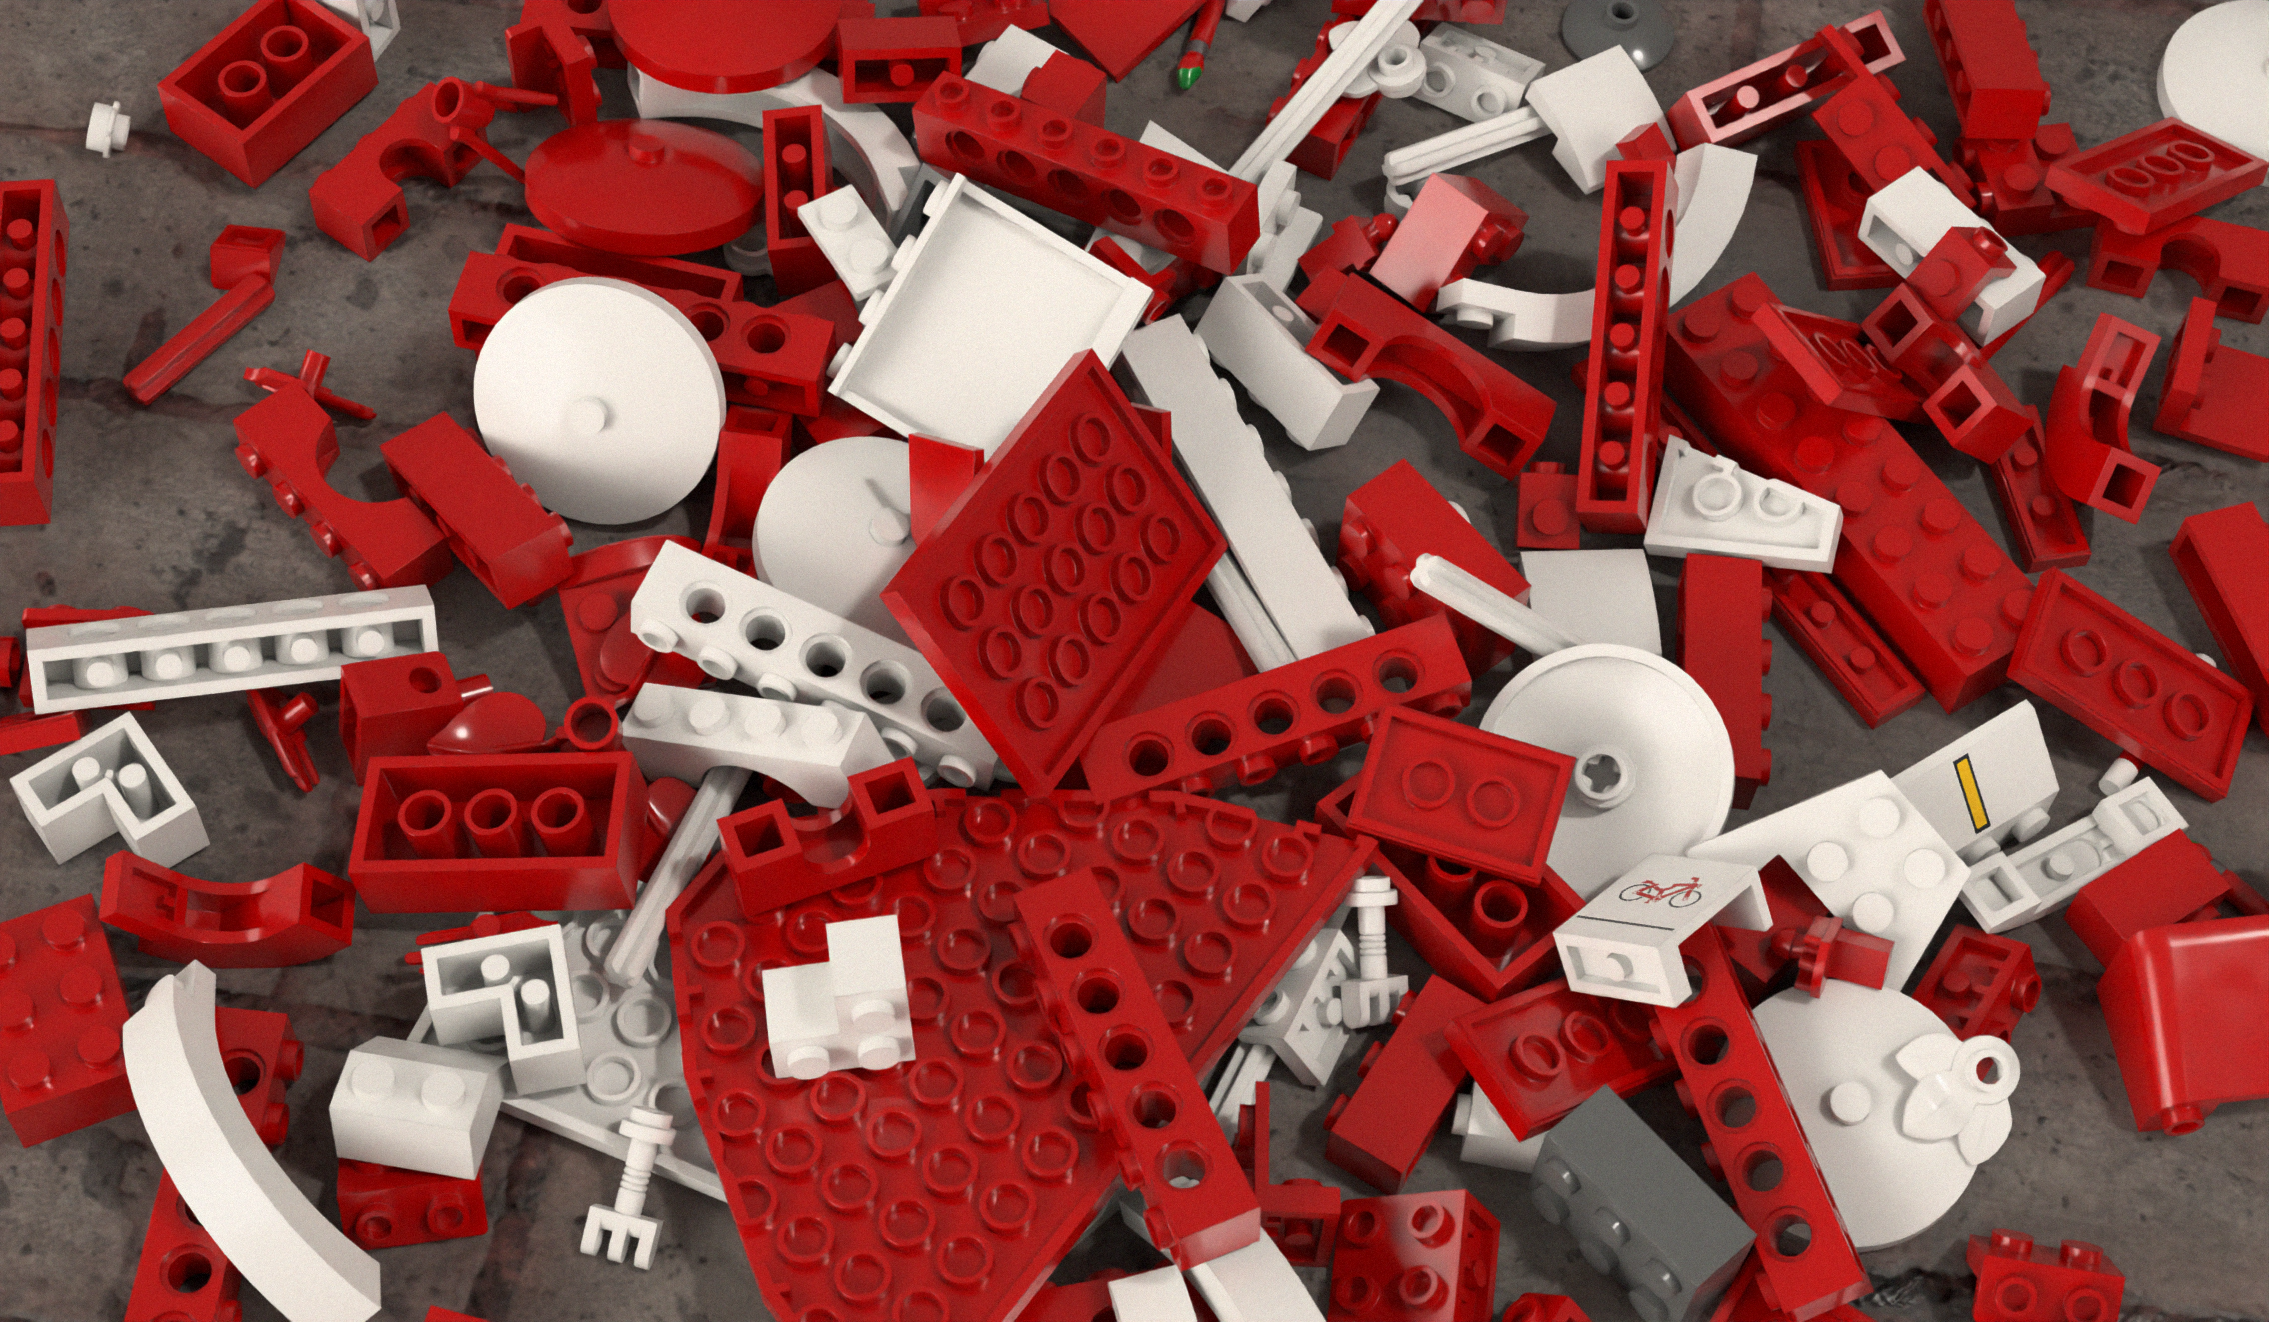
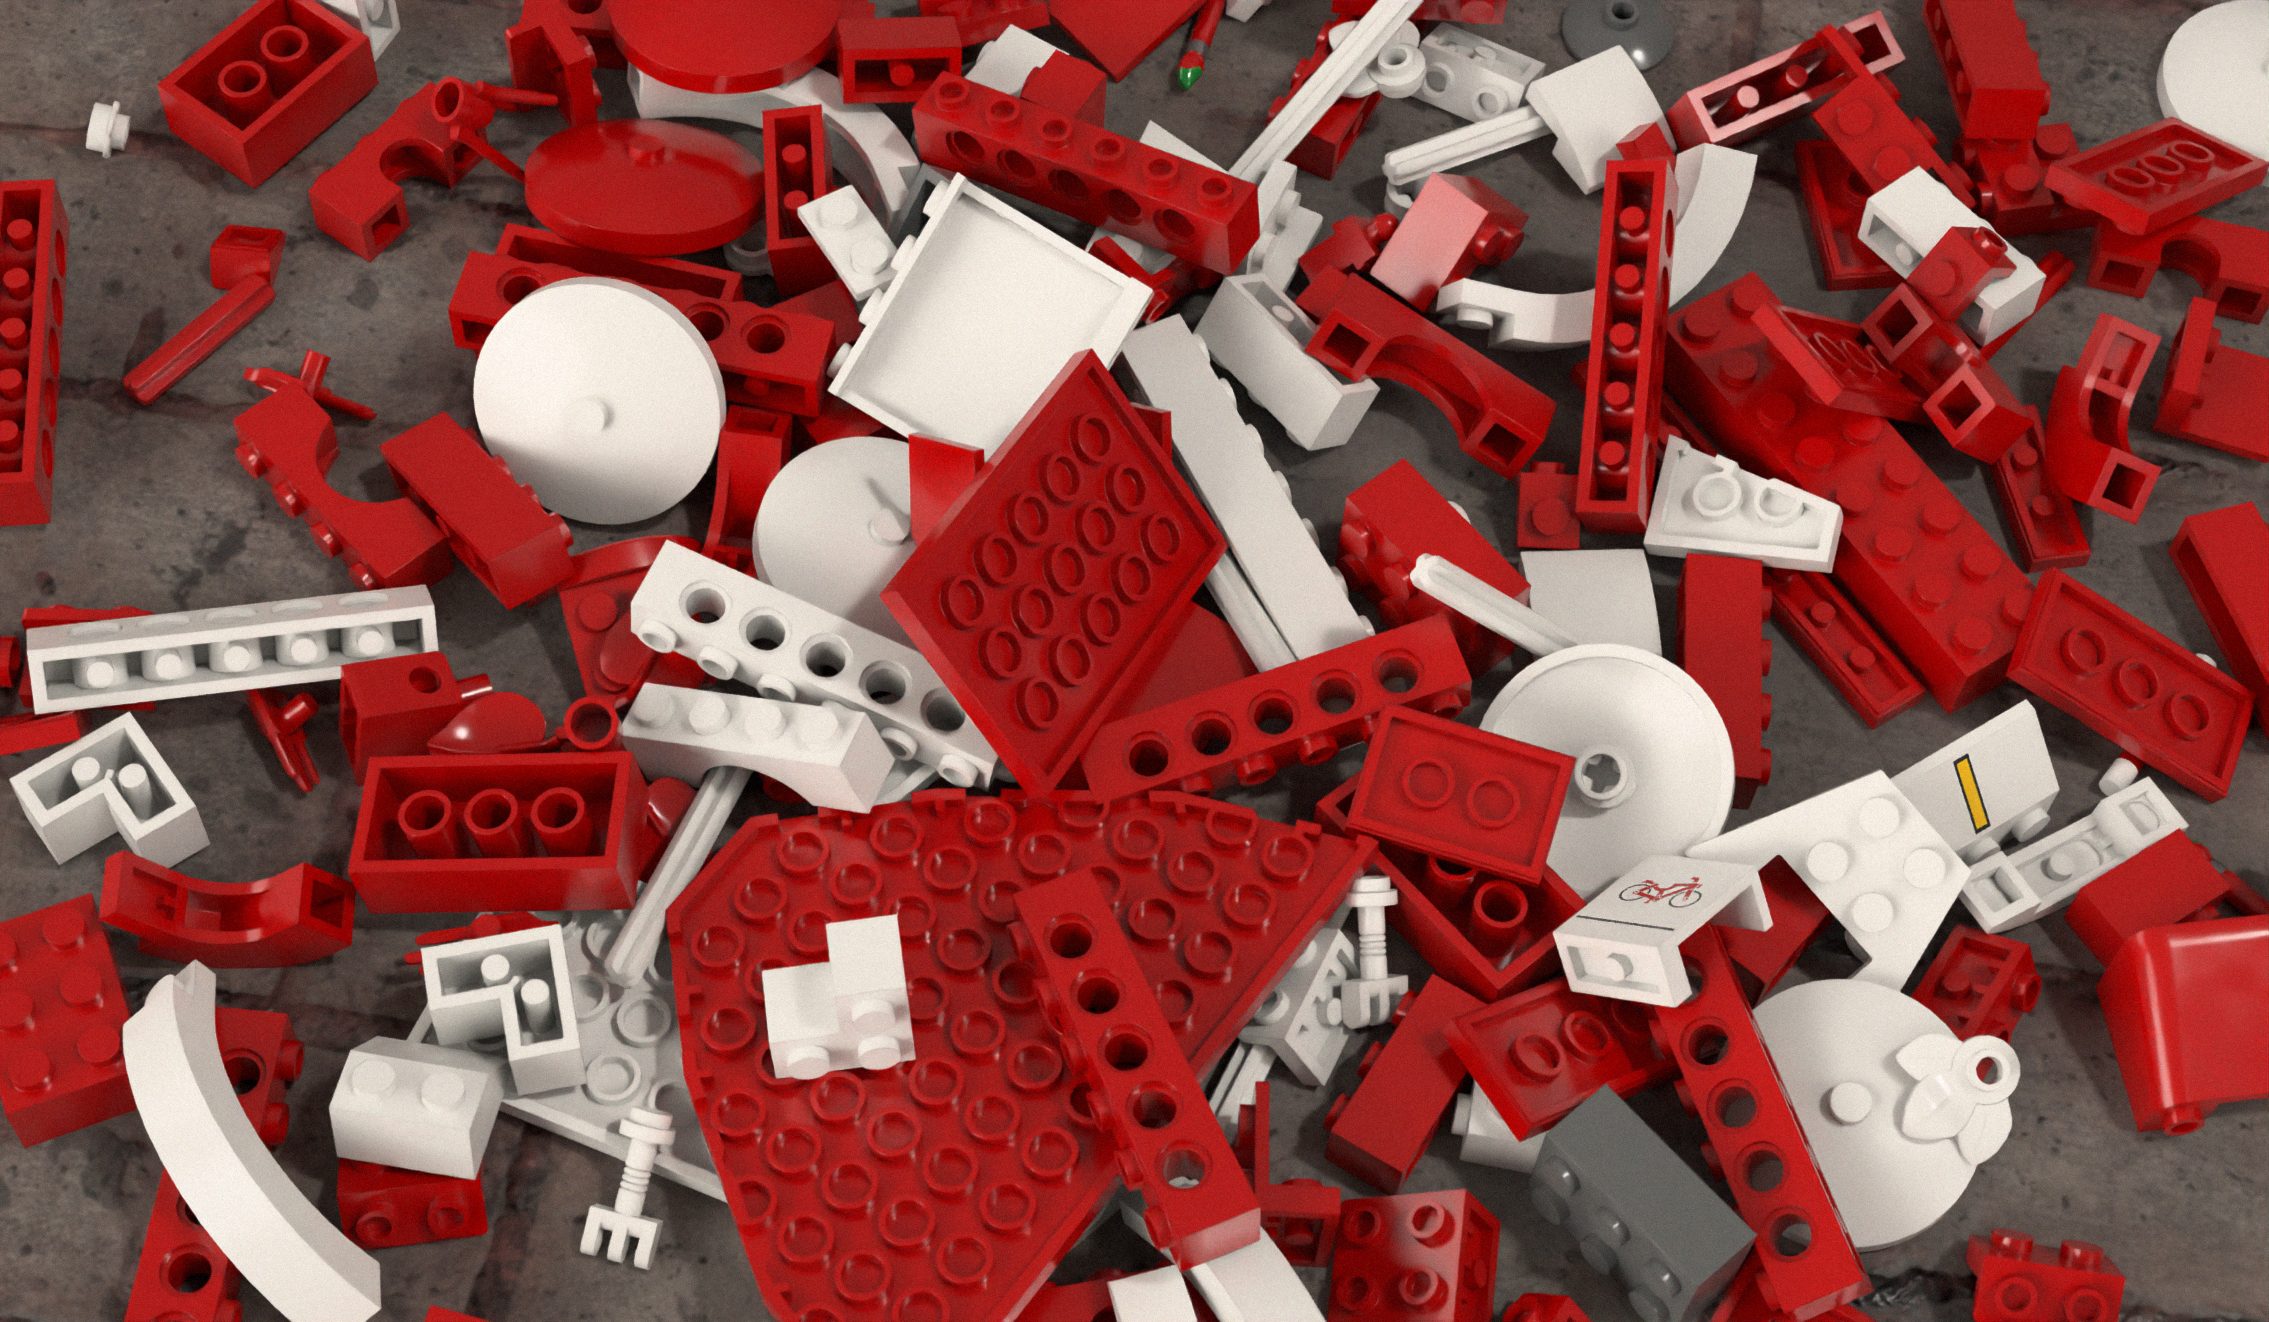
(876, 829): red arch -> none
(1833, 952): red piece -> none

